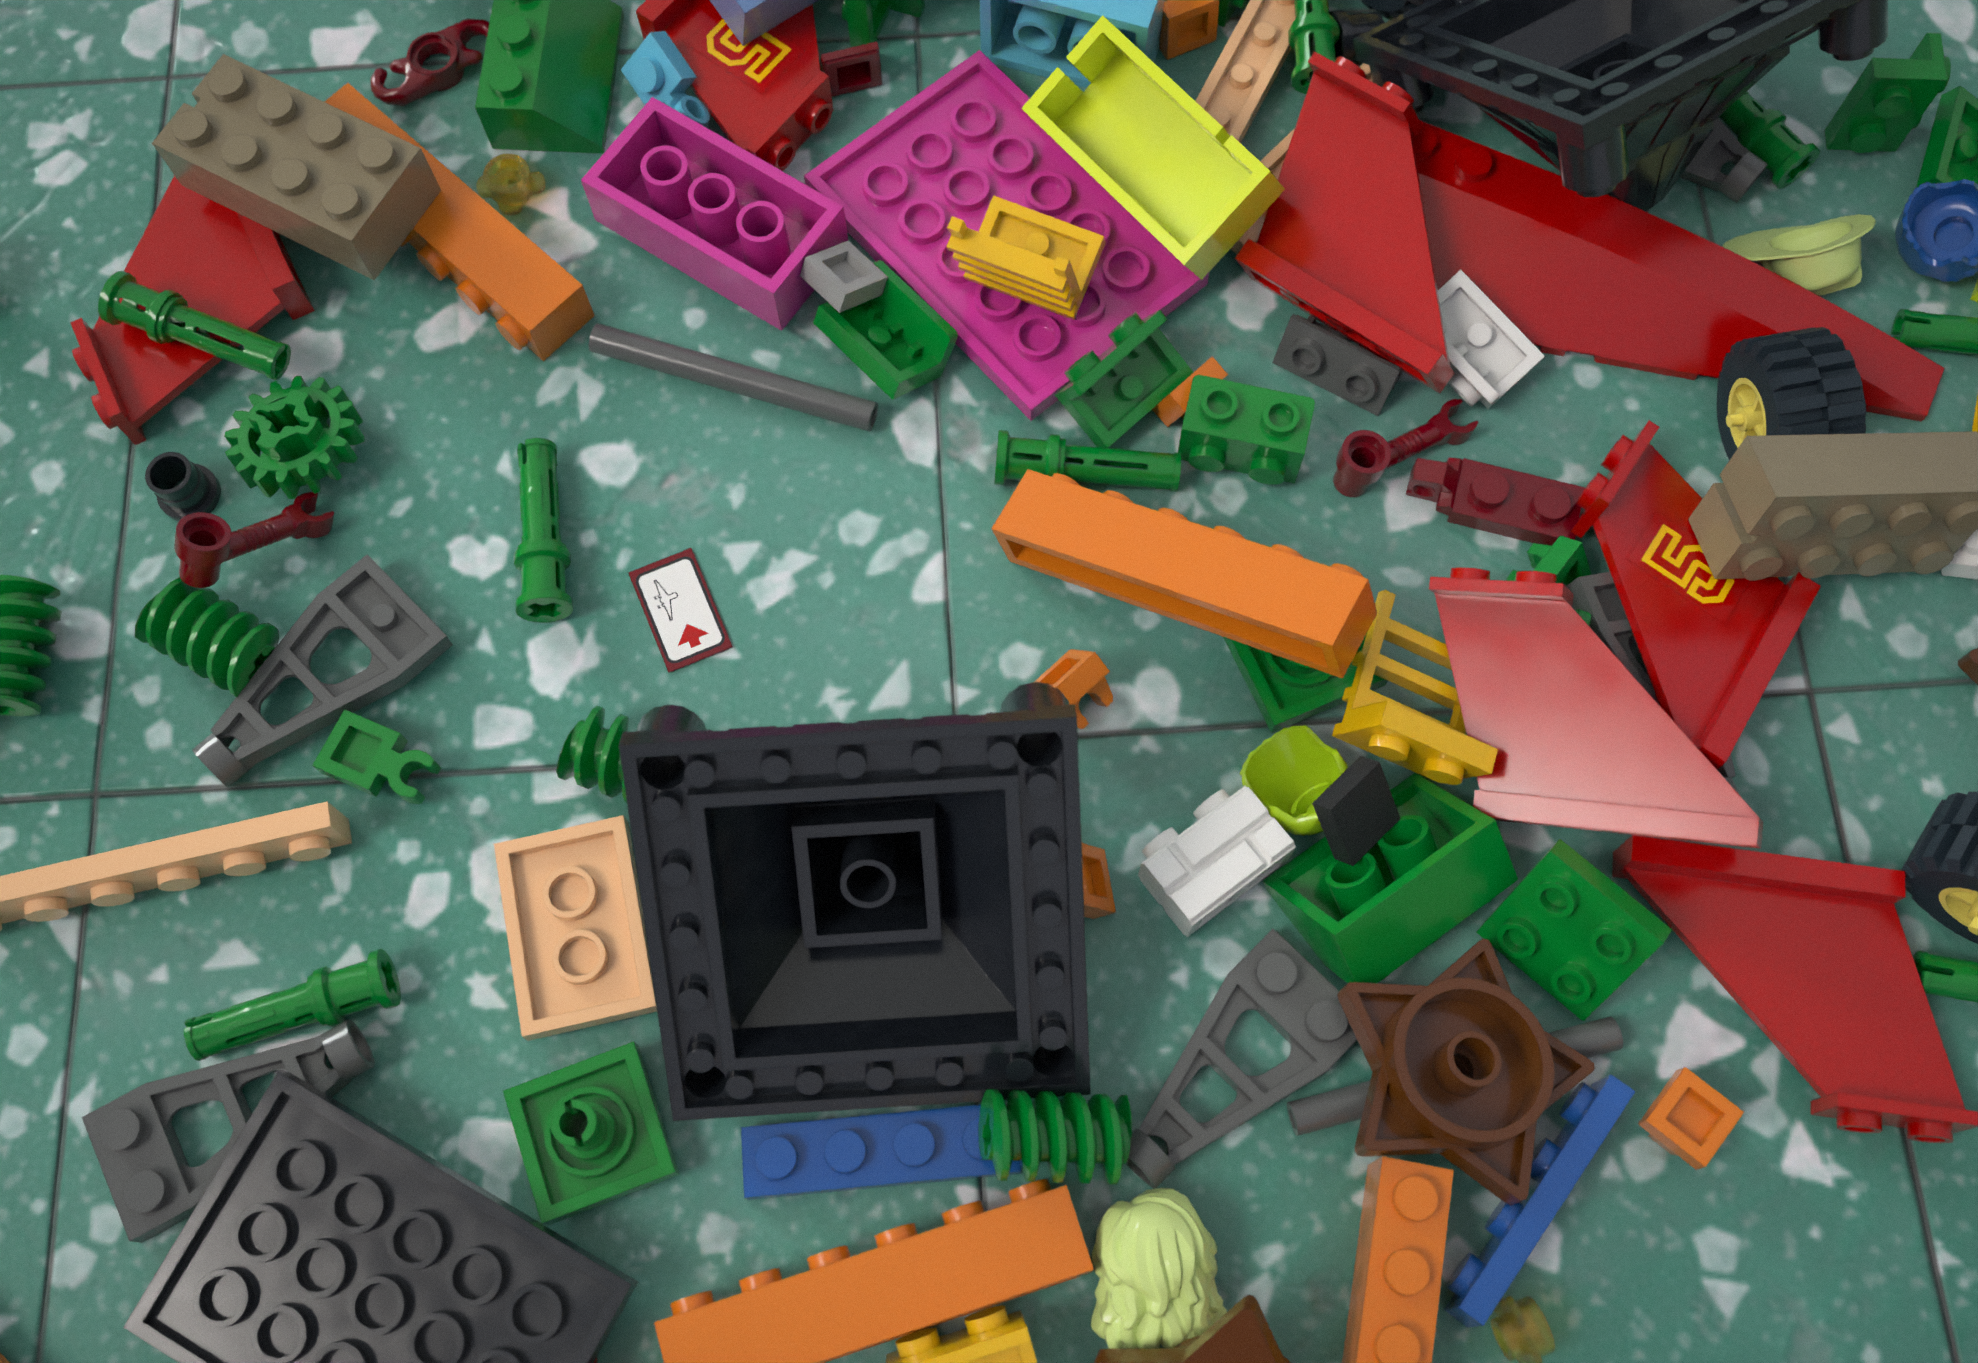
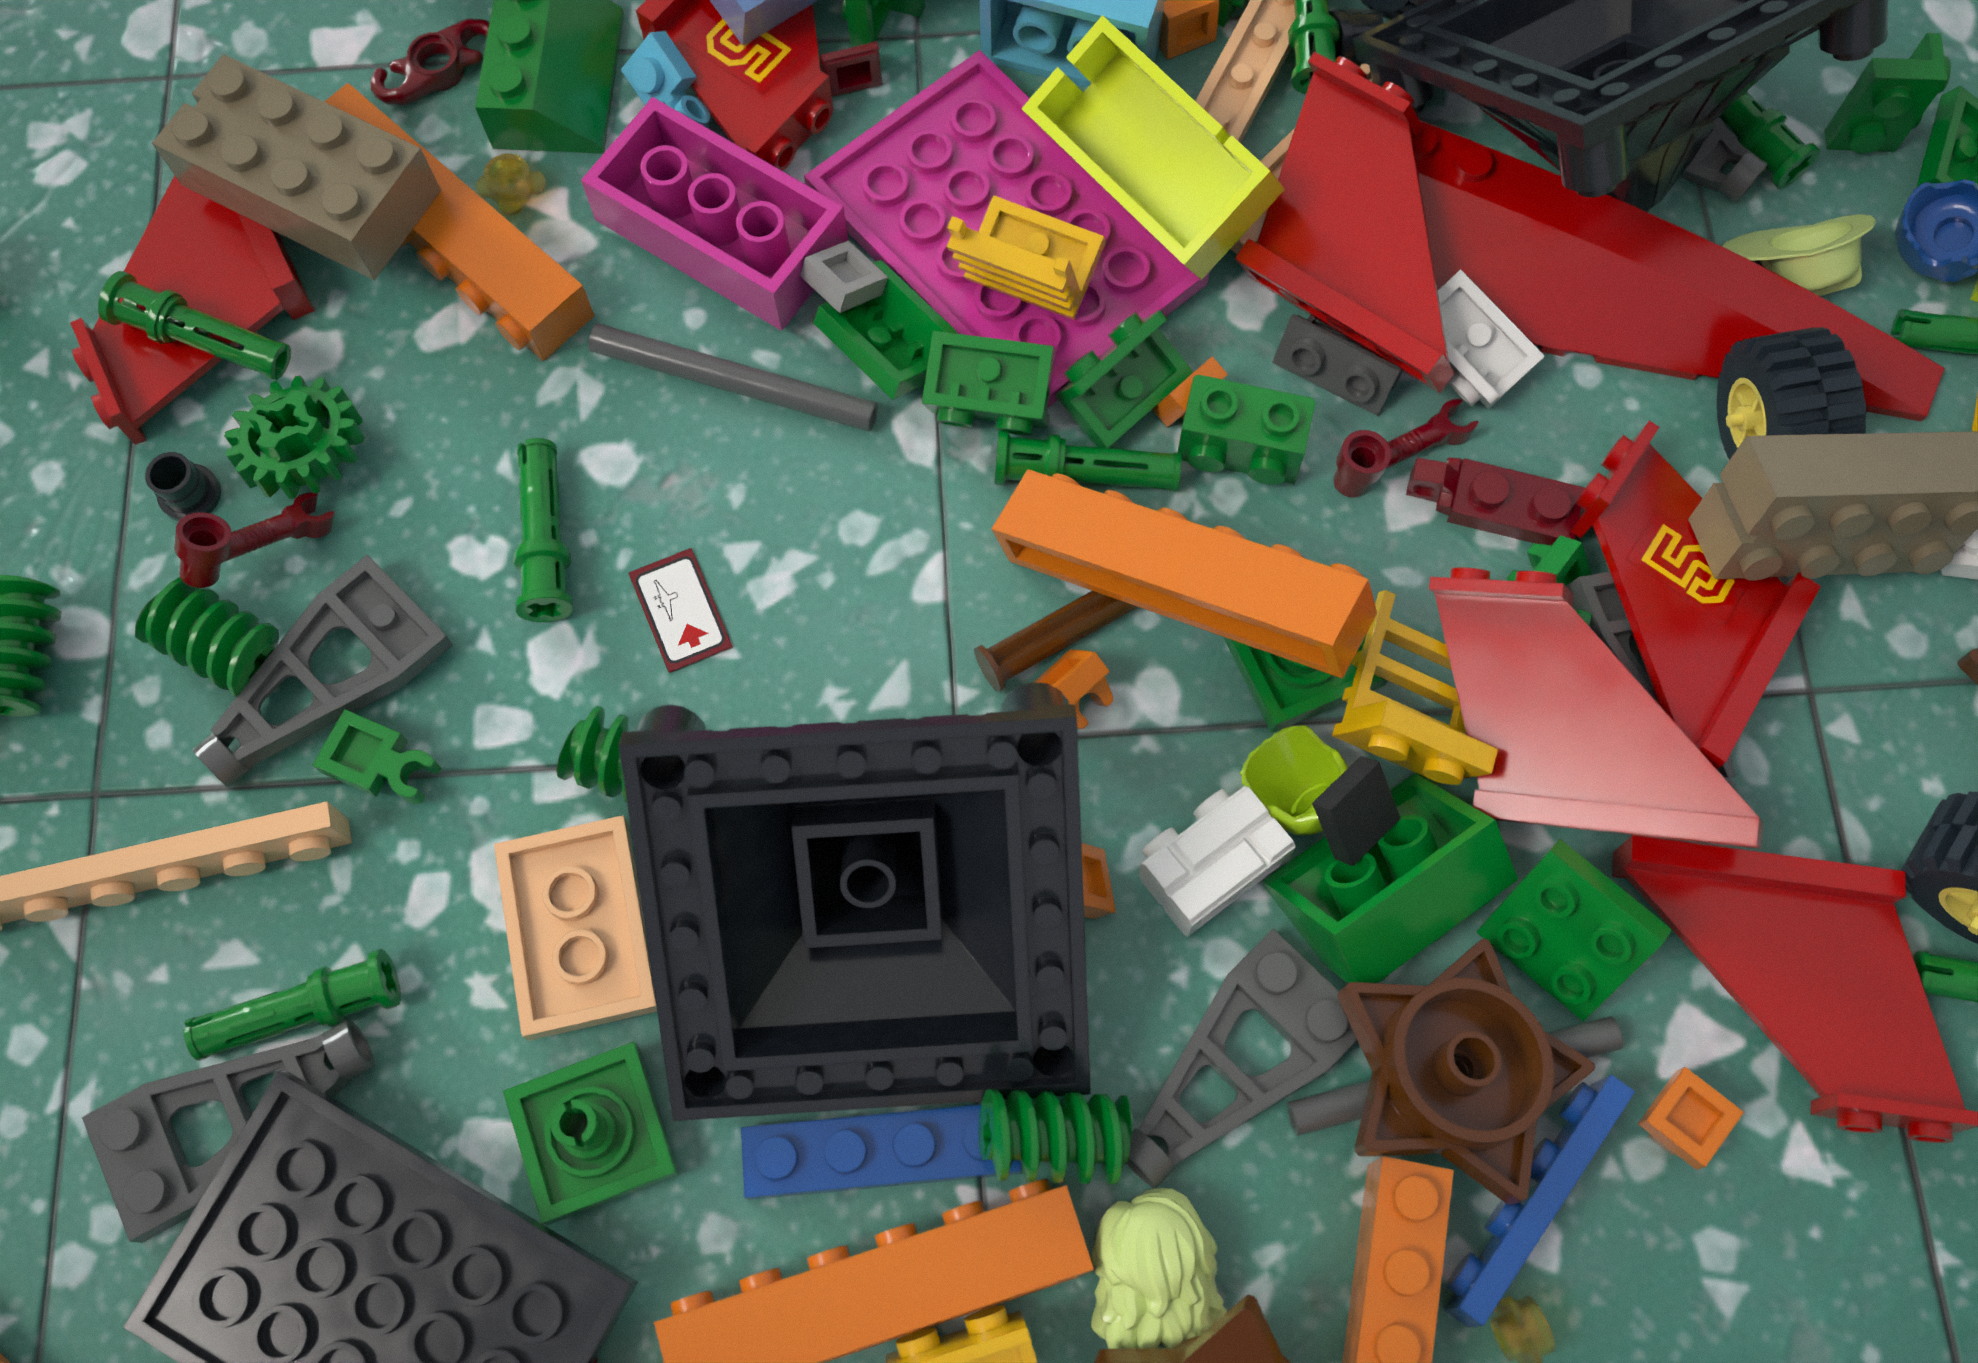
(989, 382): none -> green bracket
(1047, 636): none -> reddish brown axle

